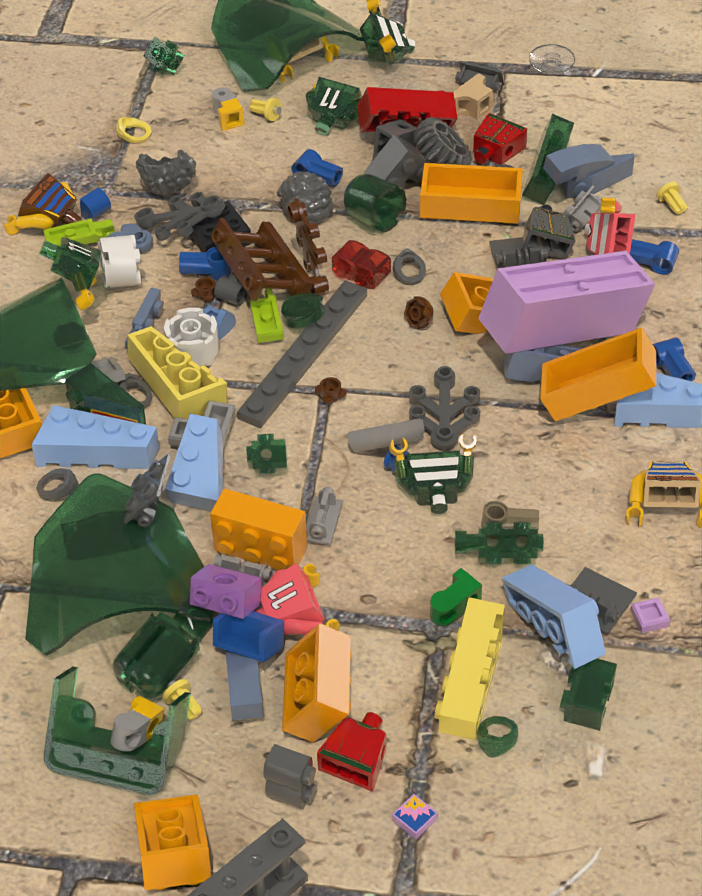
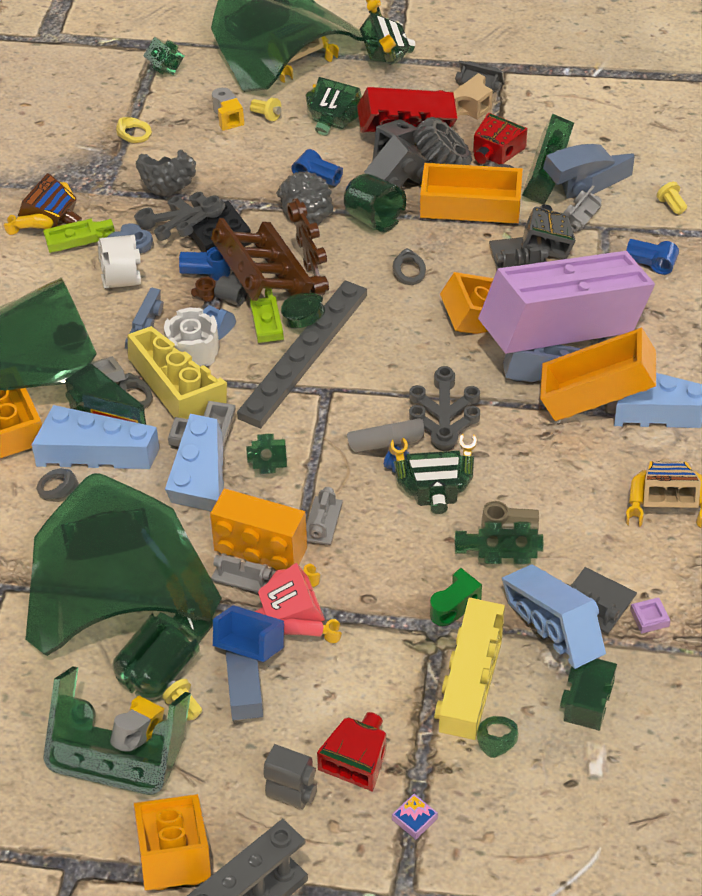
(76, 263): clear green torso -> none
(94, 204): blue brick -> none
(146, 493): dark grey hinge -> none
(225, 591): medium lavender brick -> none
(316, 683): light orange brick -> none
(330, 390): reddish brown plate -> none
(361, 264): clear red brick -> none
(418, 312): reddish brown plate -> none
(552, 59): clear dish -> none
(609, 229): coral torso -> none
(672, 359): blue piece -> none

